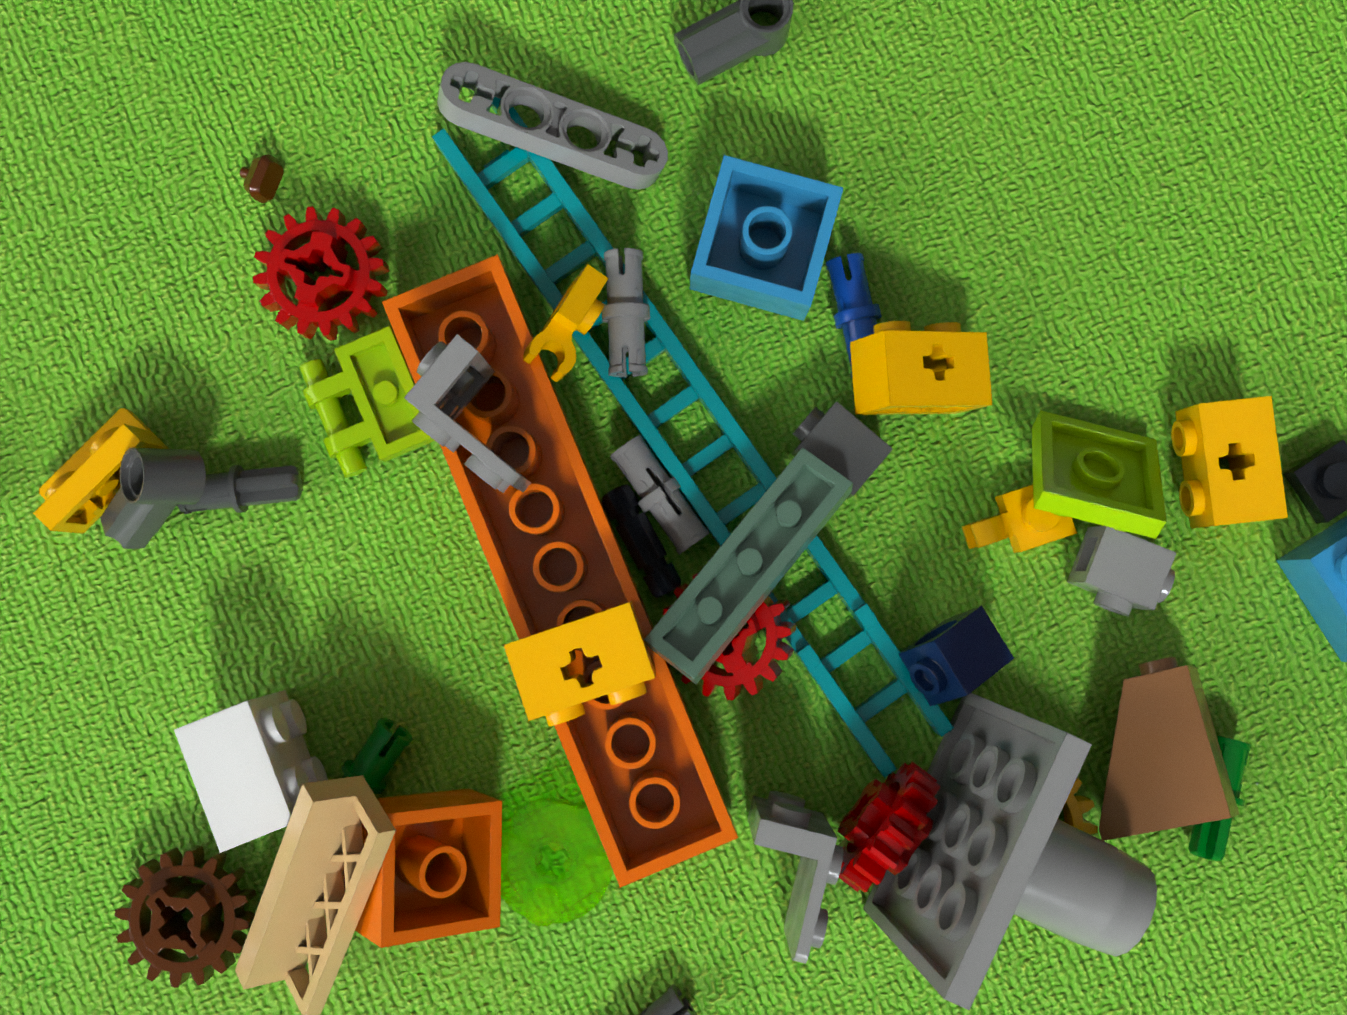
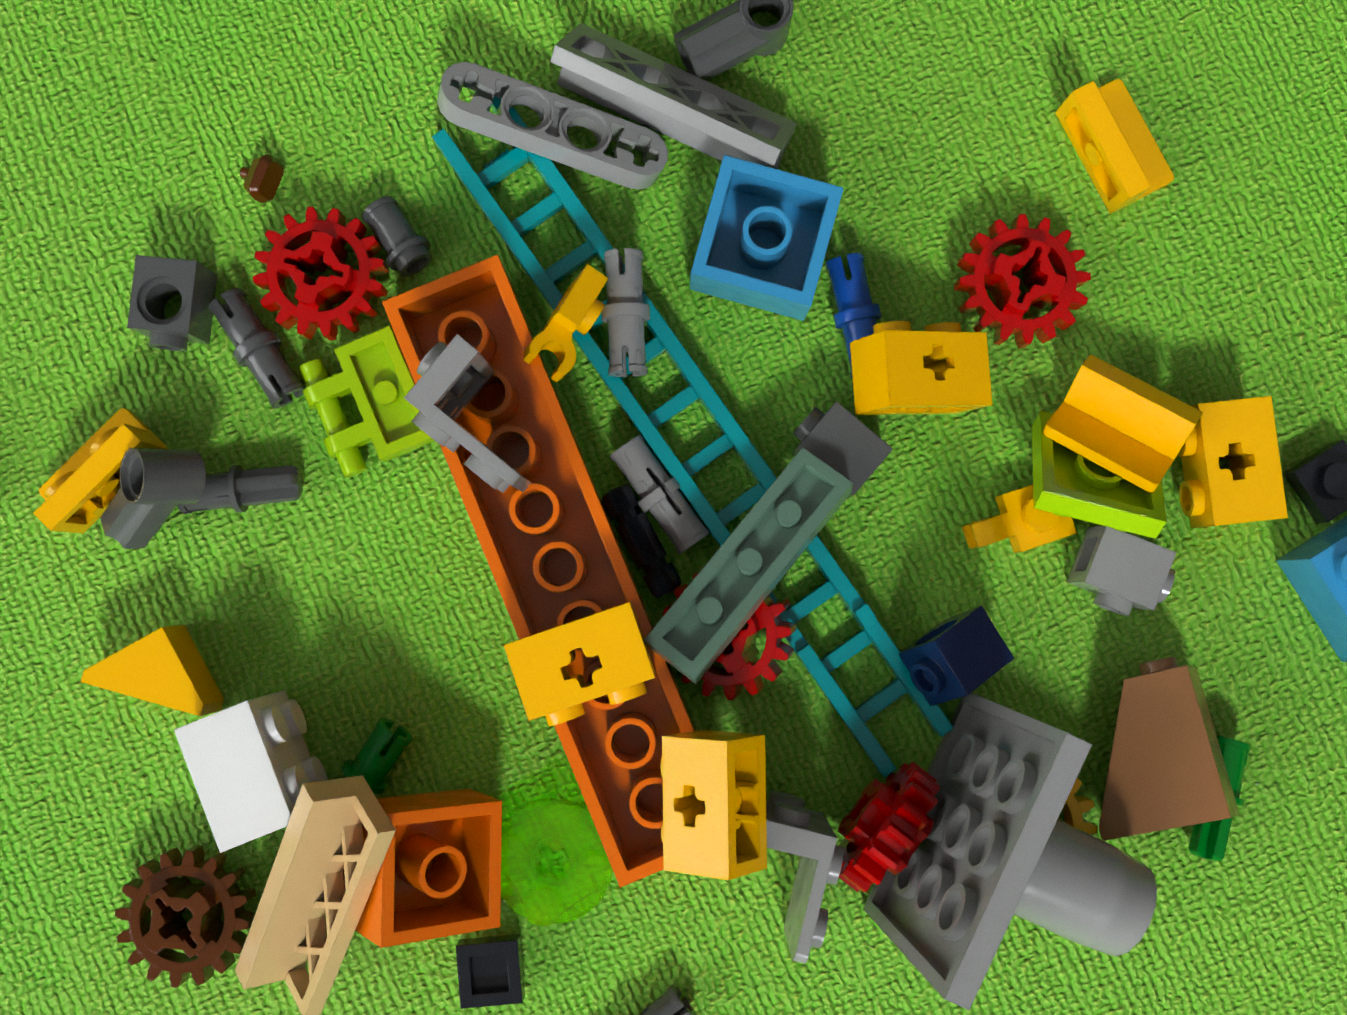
(154, 284): none -> dark grey brick
(160, 670): none -> yellow slope
(256, 348): none -> dark grey pin
(405, 248): none -> dark grey pin
(490, 971): none -> black plate
(669, 99): none -> light grey fence
(714, 803): none -> yellow brick
(1046, 286): none -> red gear
(1114, 143): none -> yellow panel
(1122, 423): none -> yellow panel

